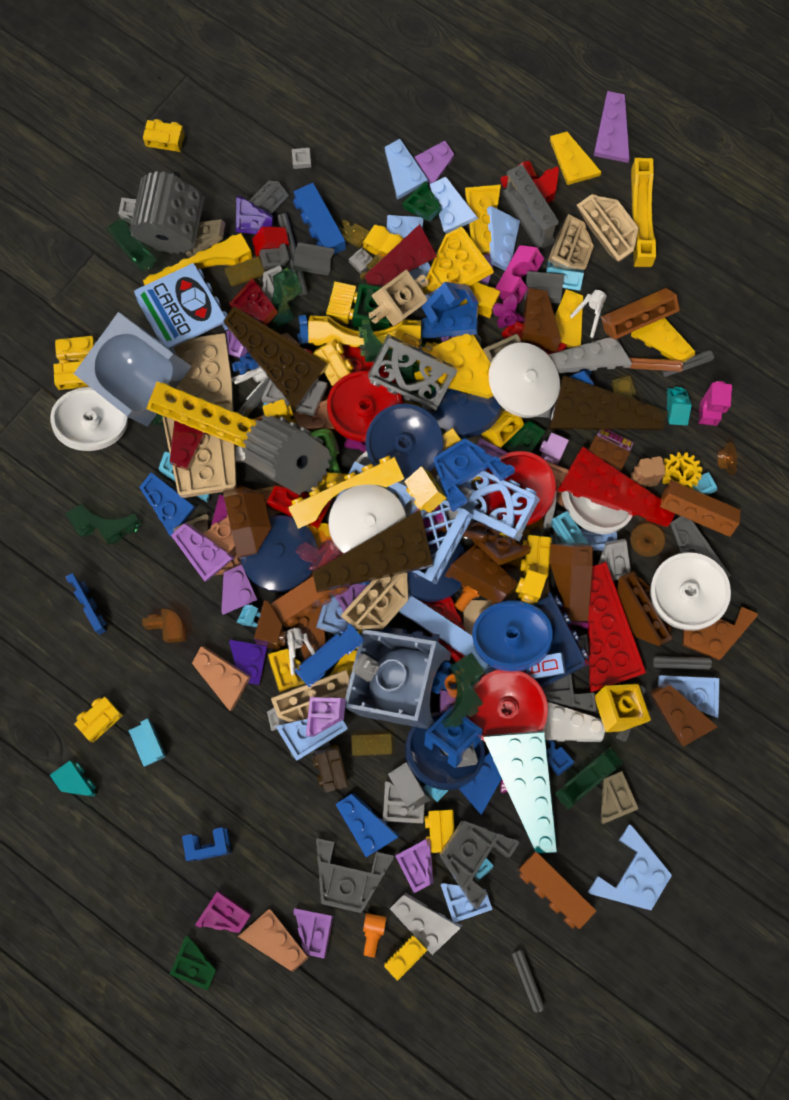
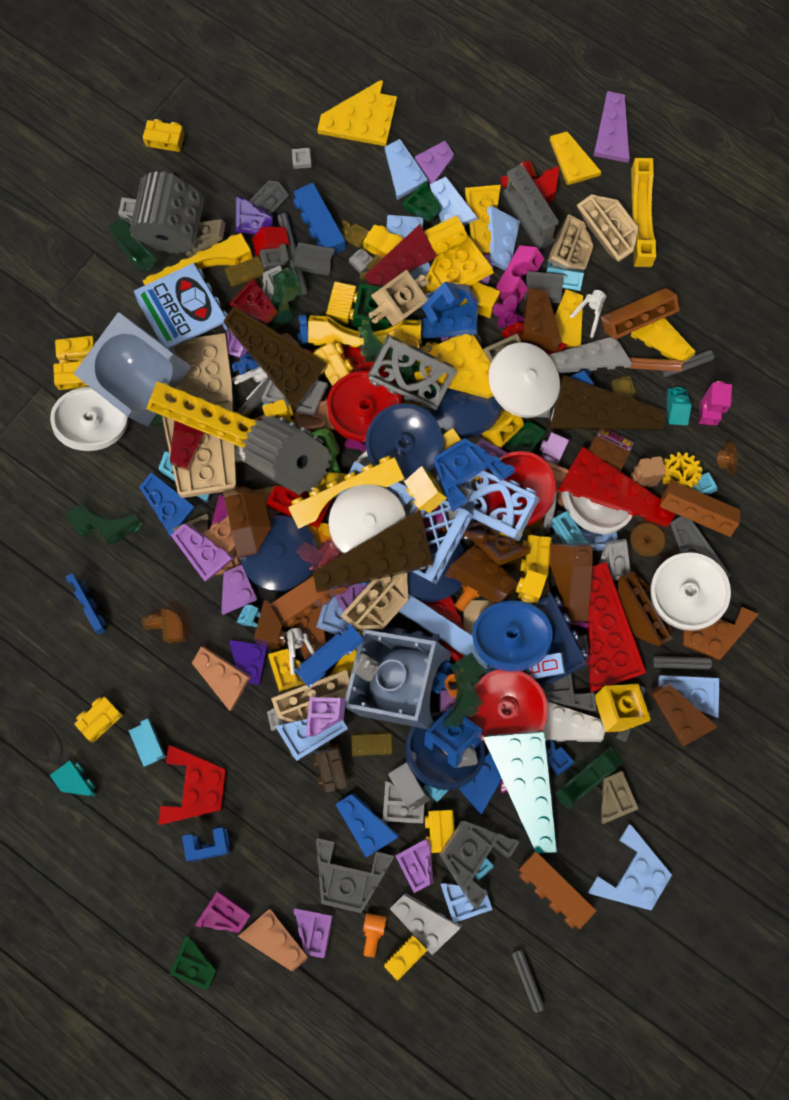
(202, 787): none -> red wing
(362, 117): none -> yellow wing
(446, 235): none -> yellow brick

